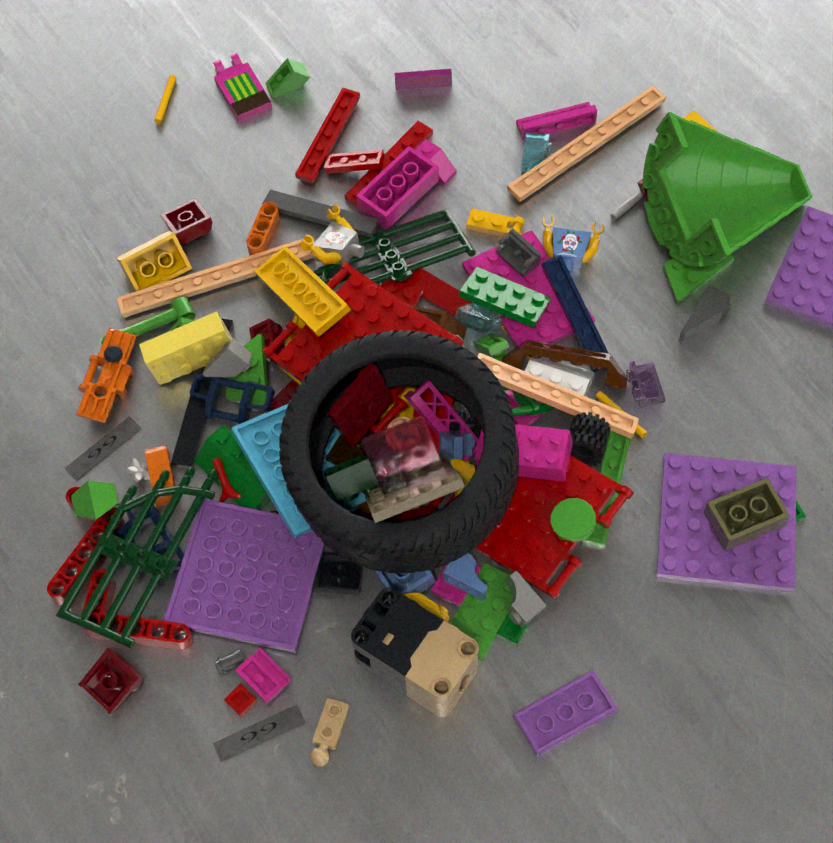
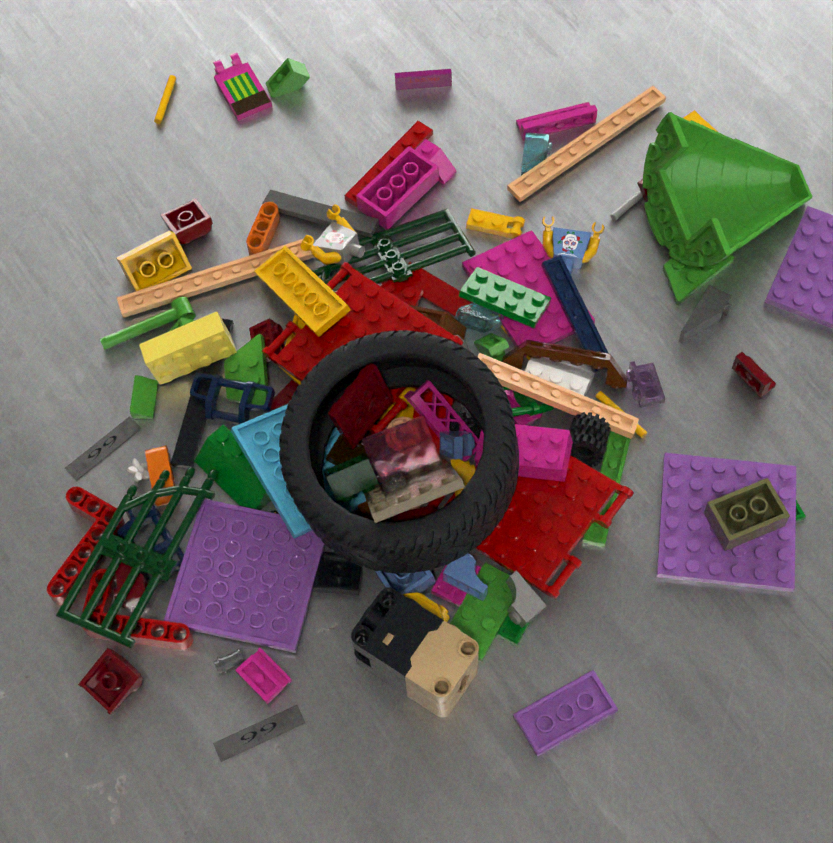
(94, 499): bright green slope -> none
(112, 379): orange piece -> none
(136, 590): none -> dark red slope
(143, 398): none -> bright green slope
(227, 490): red piece -> none
(229, 361): light grey slope -> none
(240, 700): red tile -> none
(327, 135): red plate -> none
(328, 730): tan plate -> none
(354, 161): red plate -> none
(518, 253): dark grey hinge -> none
(573, 520): bright green tile -> none
(753, 374): none -> dark red bracket

